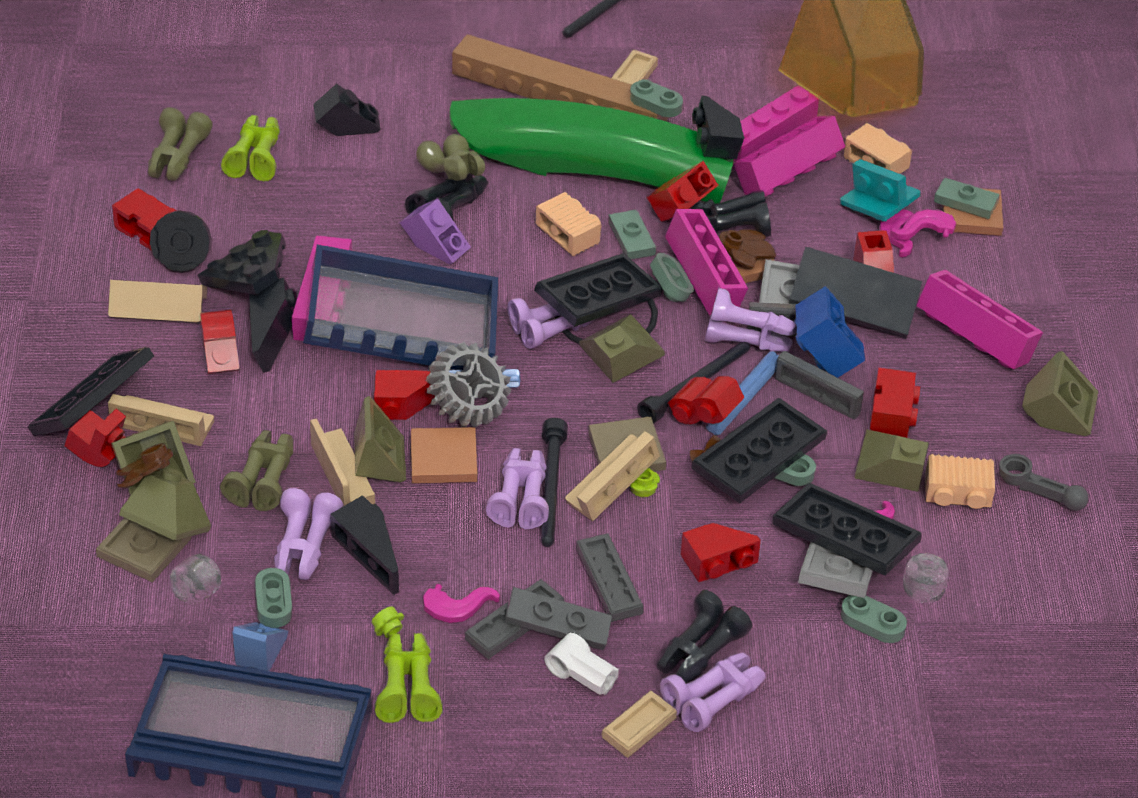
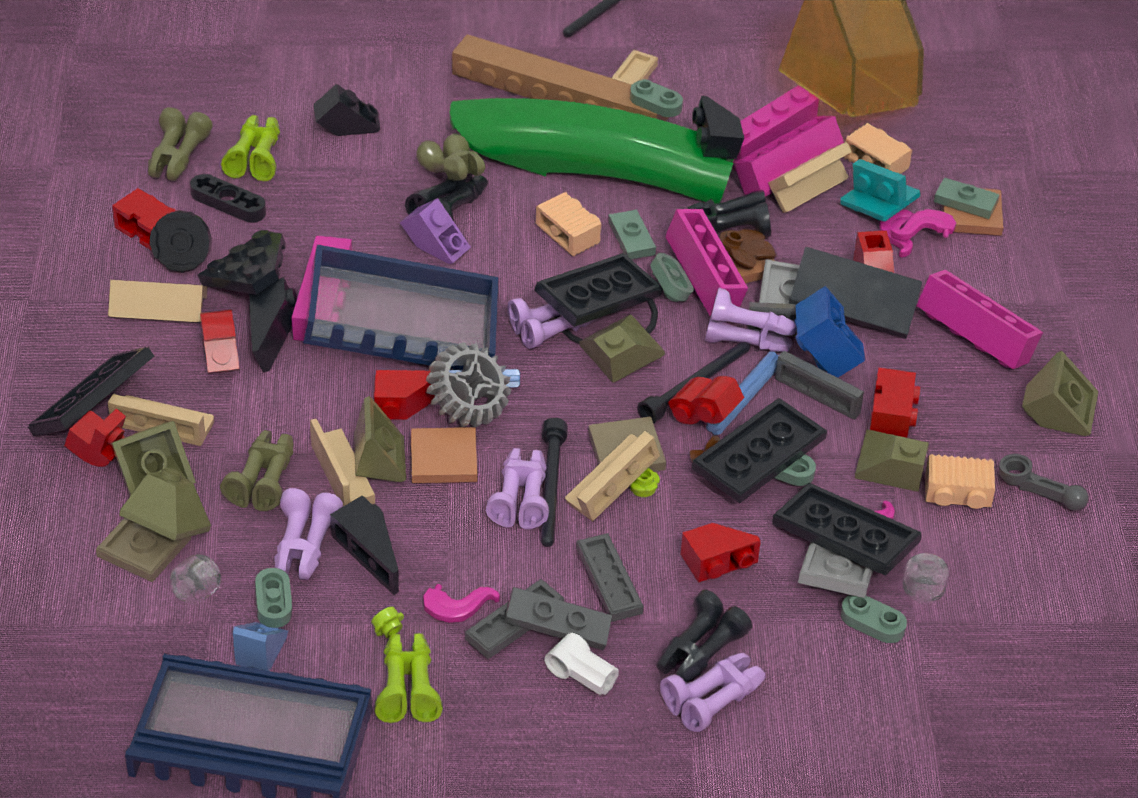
(151, 460): reddish brown plate -> none
(245, 205): none -> black beam
(639, 724): tan tile -> none
(682, 191): red slope -> none
(810, 178): none -> tan panel

